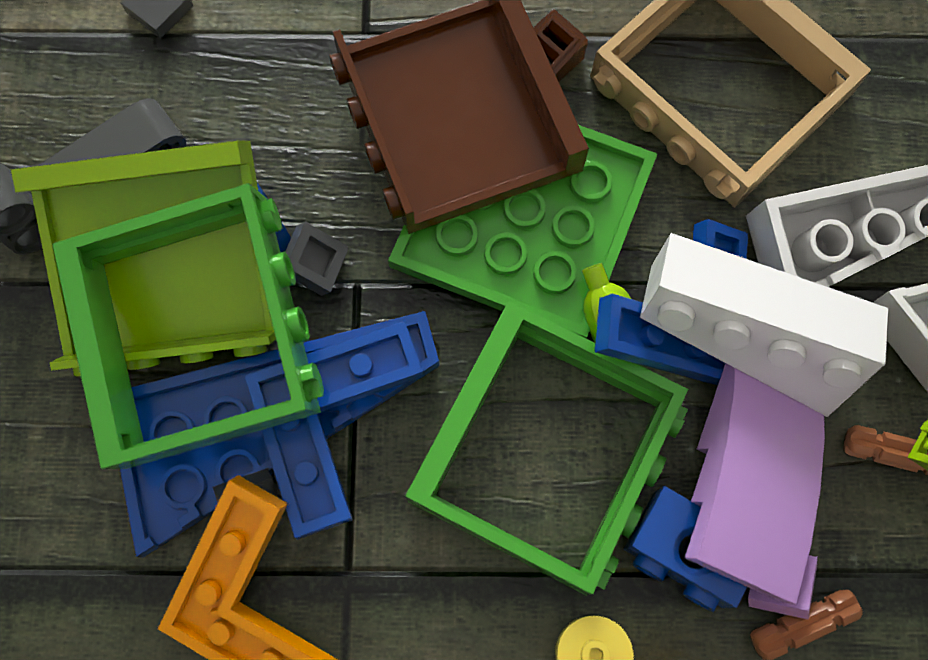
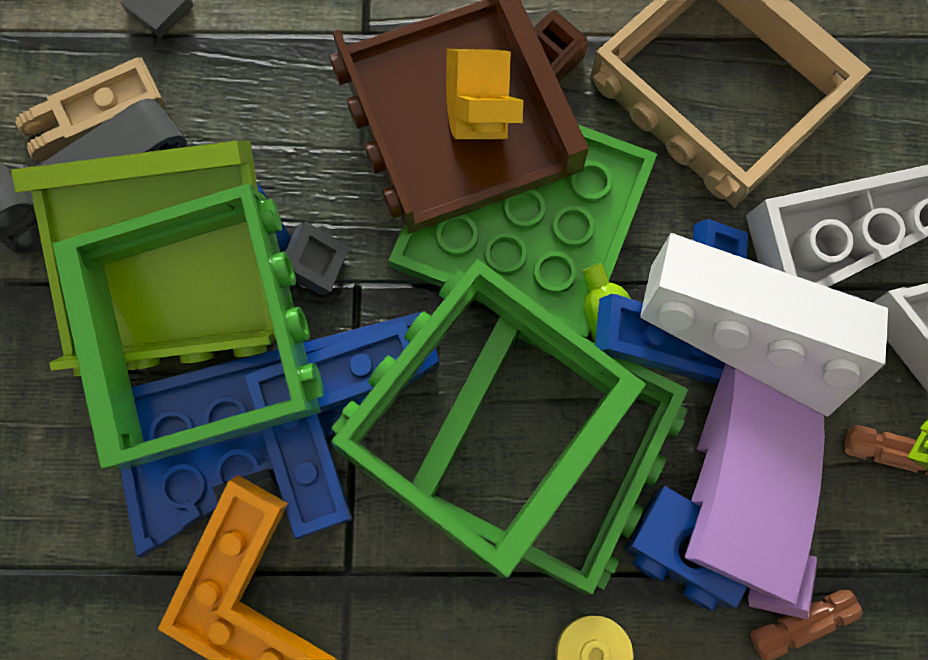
(85, 107): none -> tan hinge
(480, 94): none -> yellow brick
(549, 333): none -> bright green window

